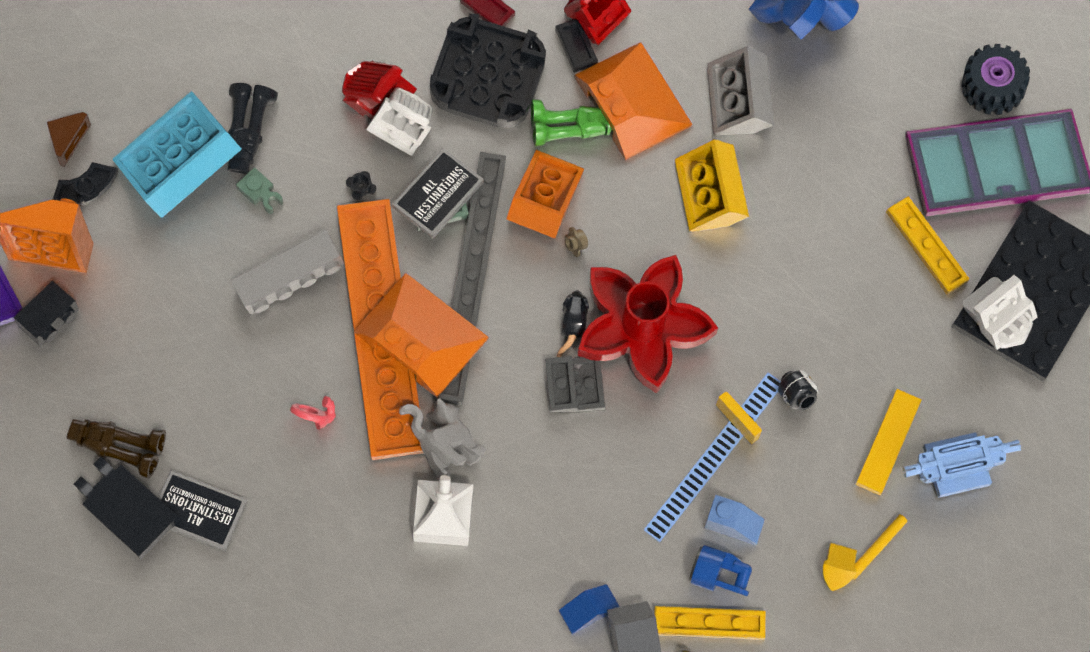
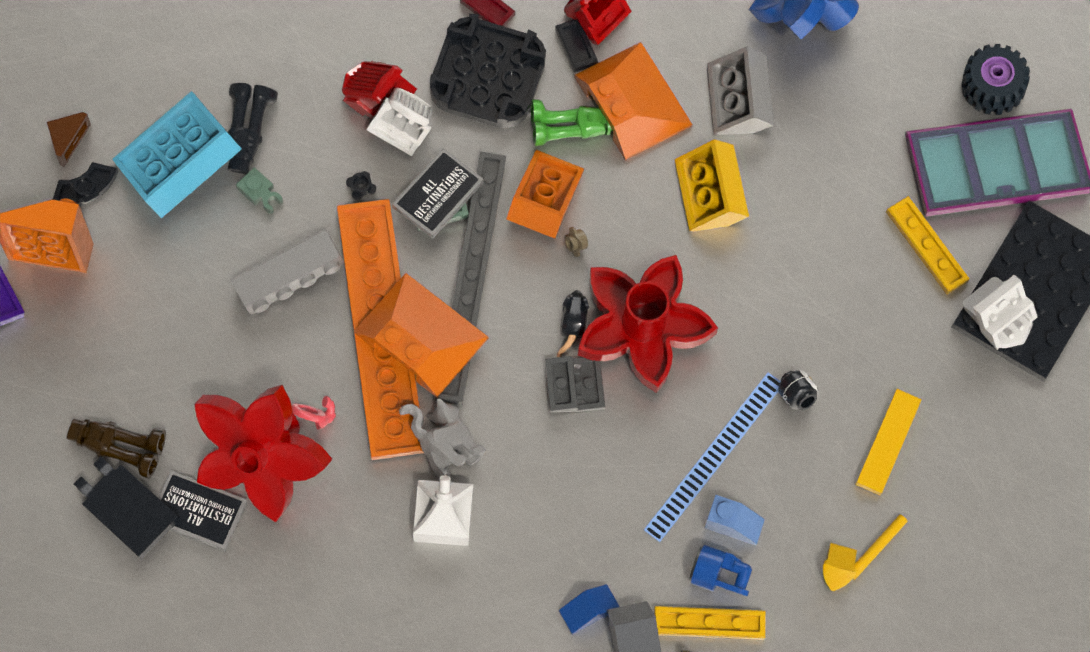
(47, 314): black brick -> none
(257, 449): none -> red plant
(738, 417): yellow tile -> none
(960, 462): light blue piece -> none

